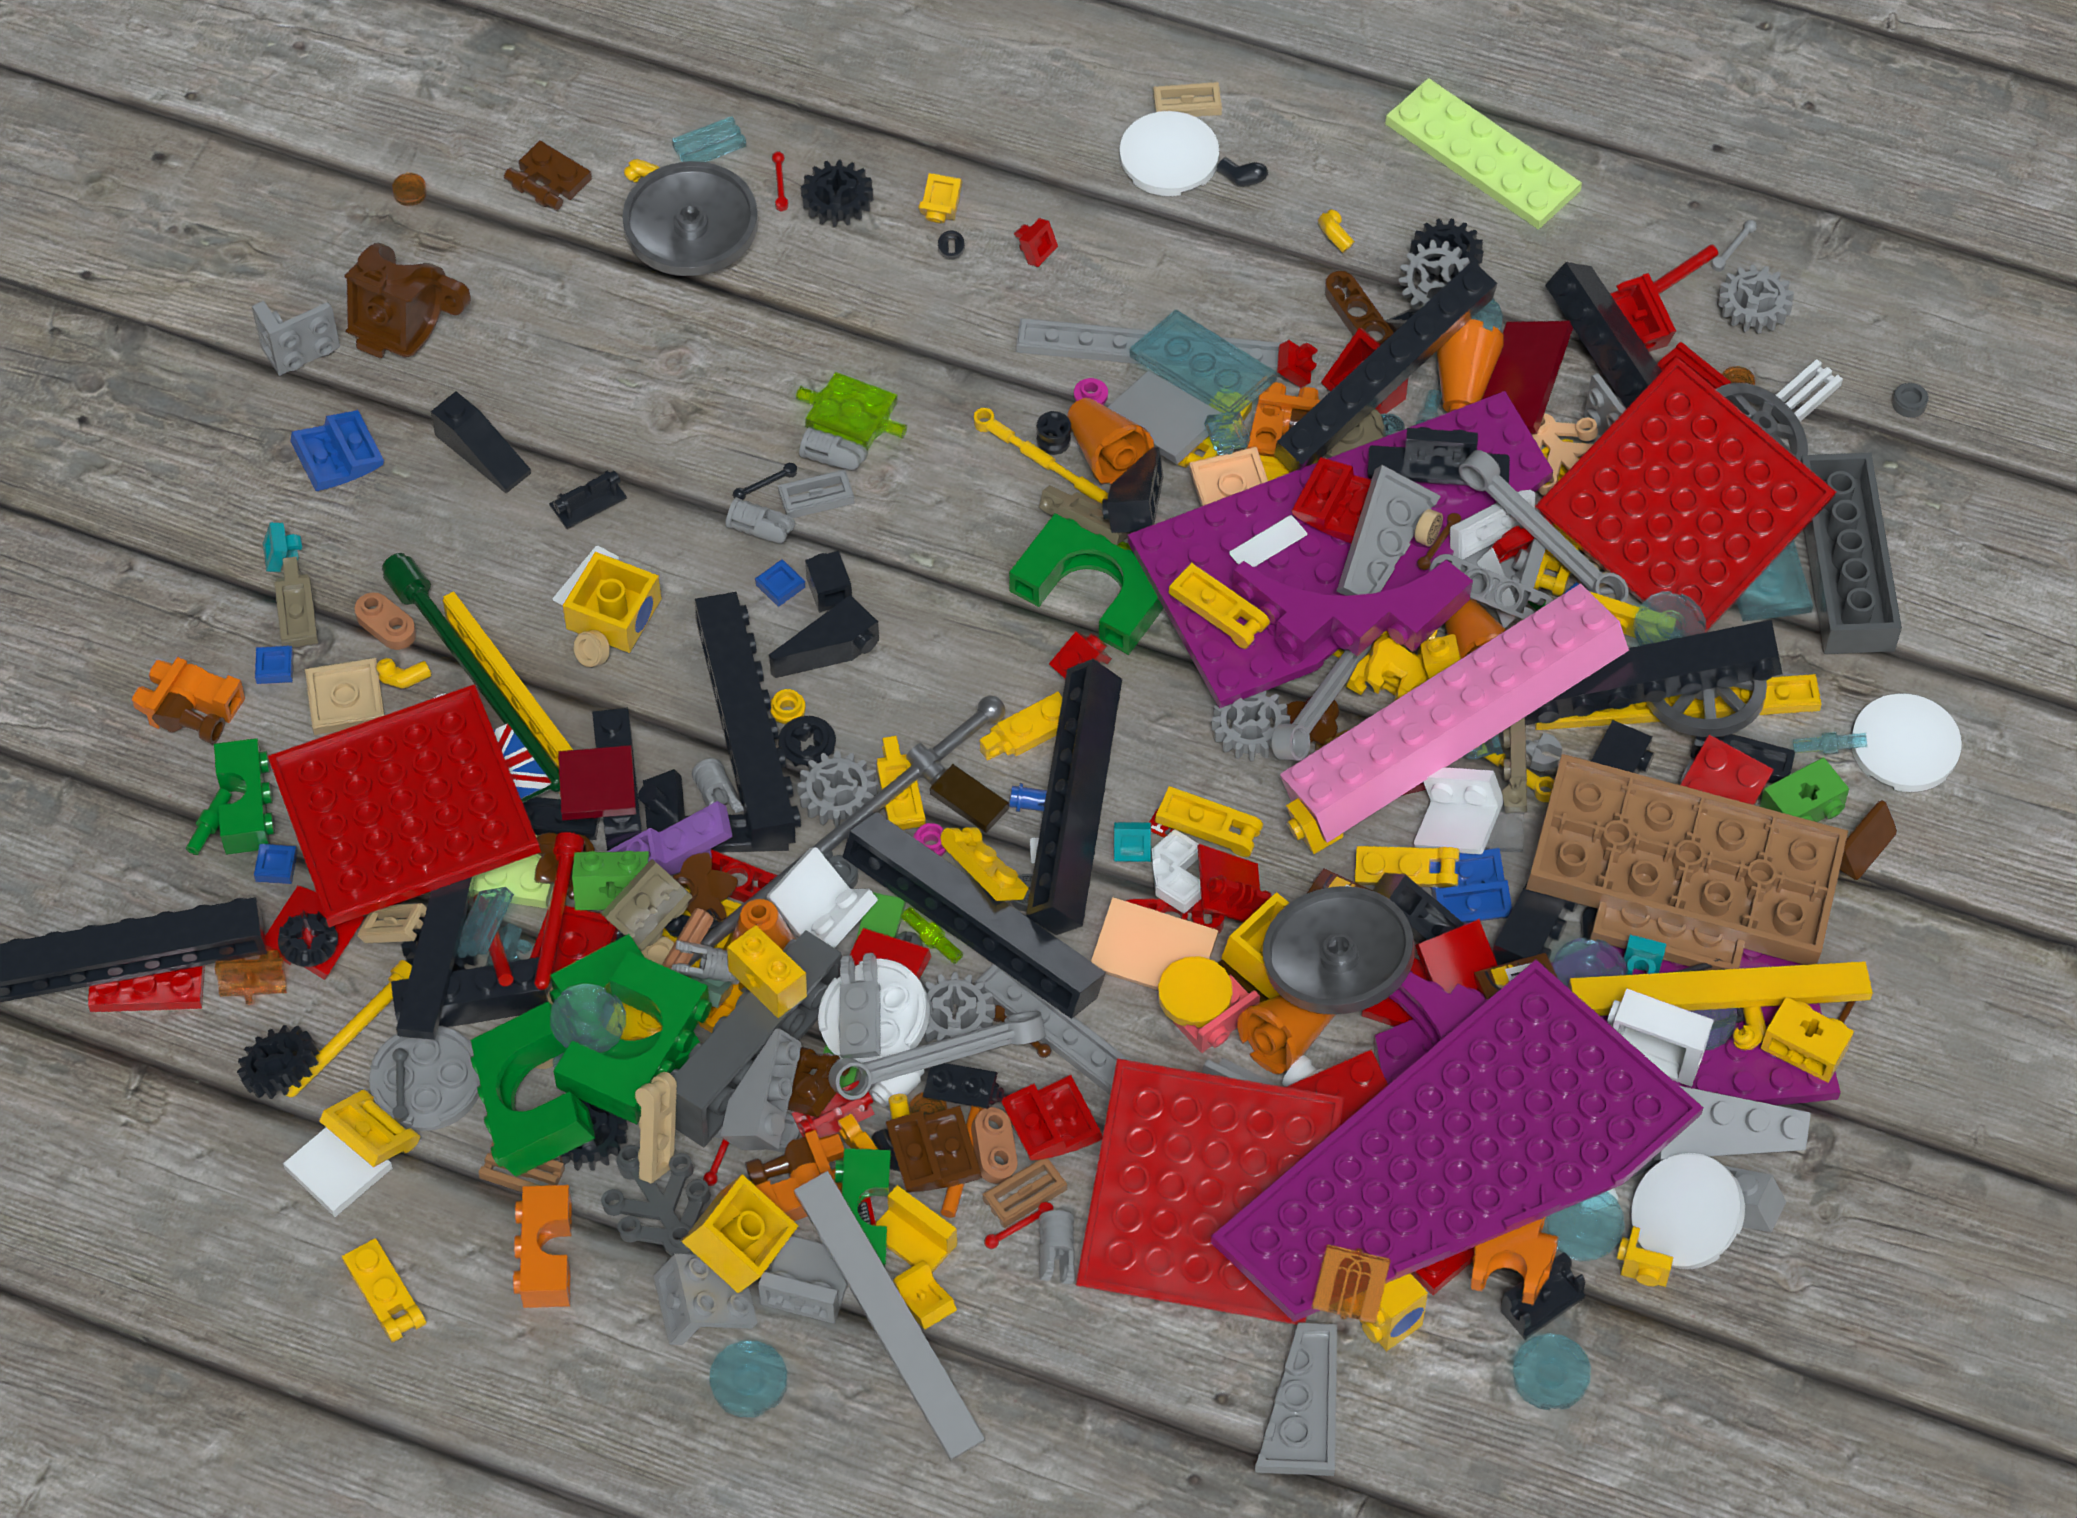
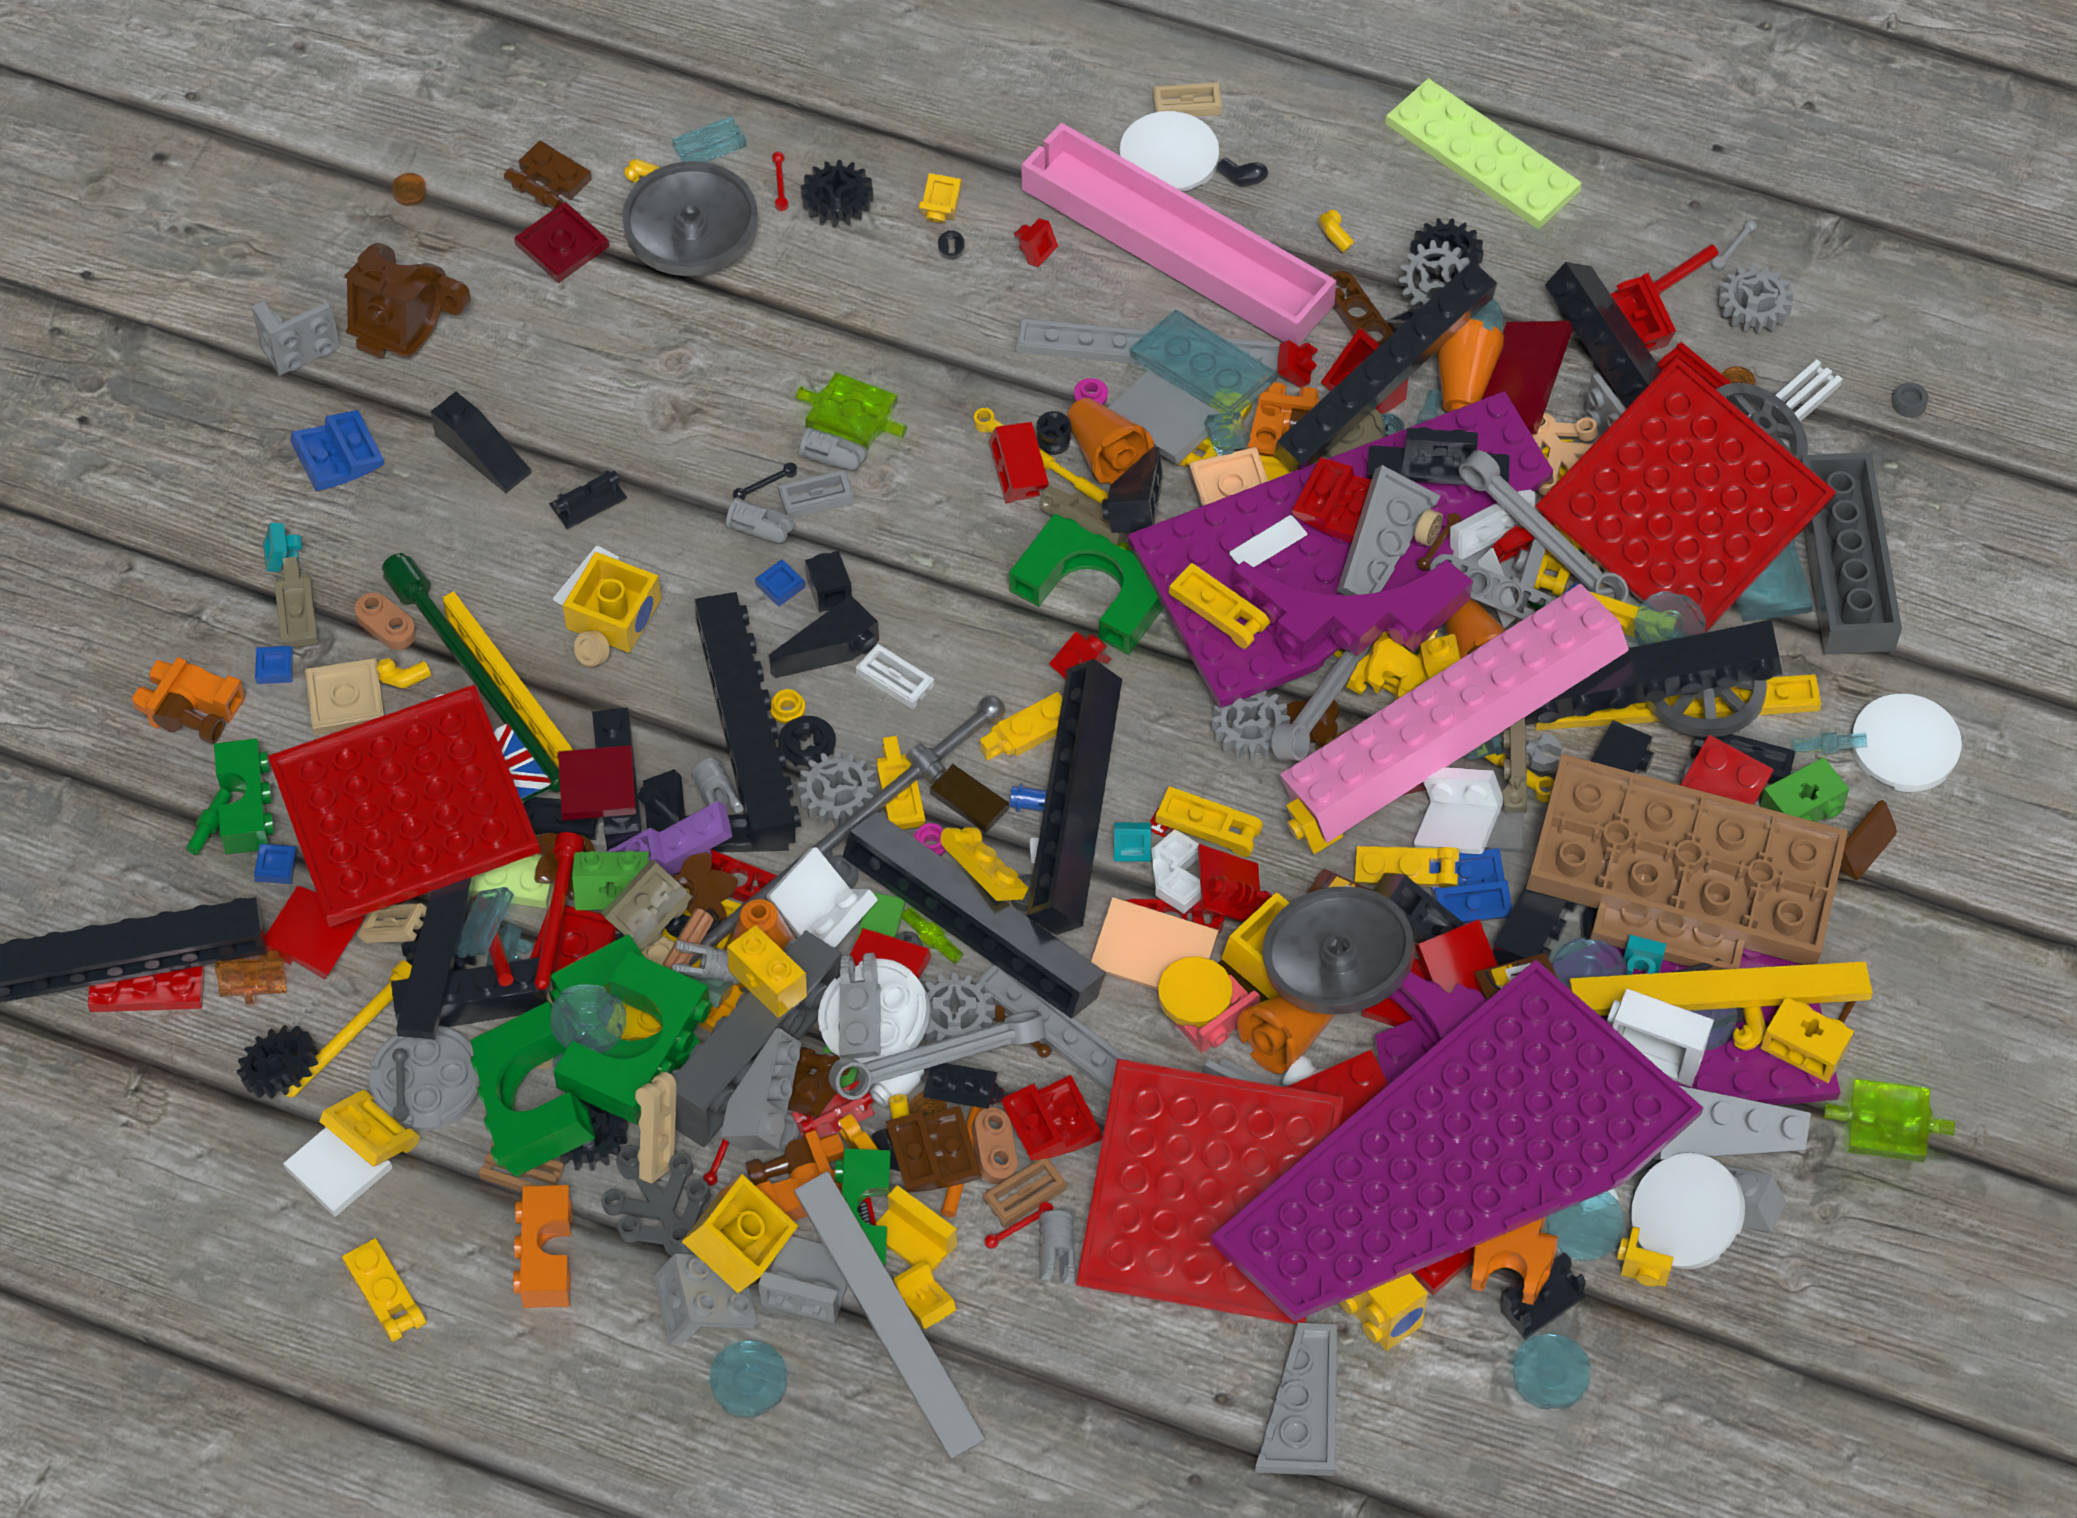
(296, 950): black gear -> none
(561, 242): none -> dark red tile
(911, 693): none -> white tile
(1018, 461): none -> red hinge
(1178, 235): none -> bright pink piece
(1351, 1283): clear orange piece -> none
(1889, 1120): none -> clear neon green plate

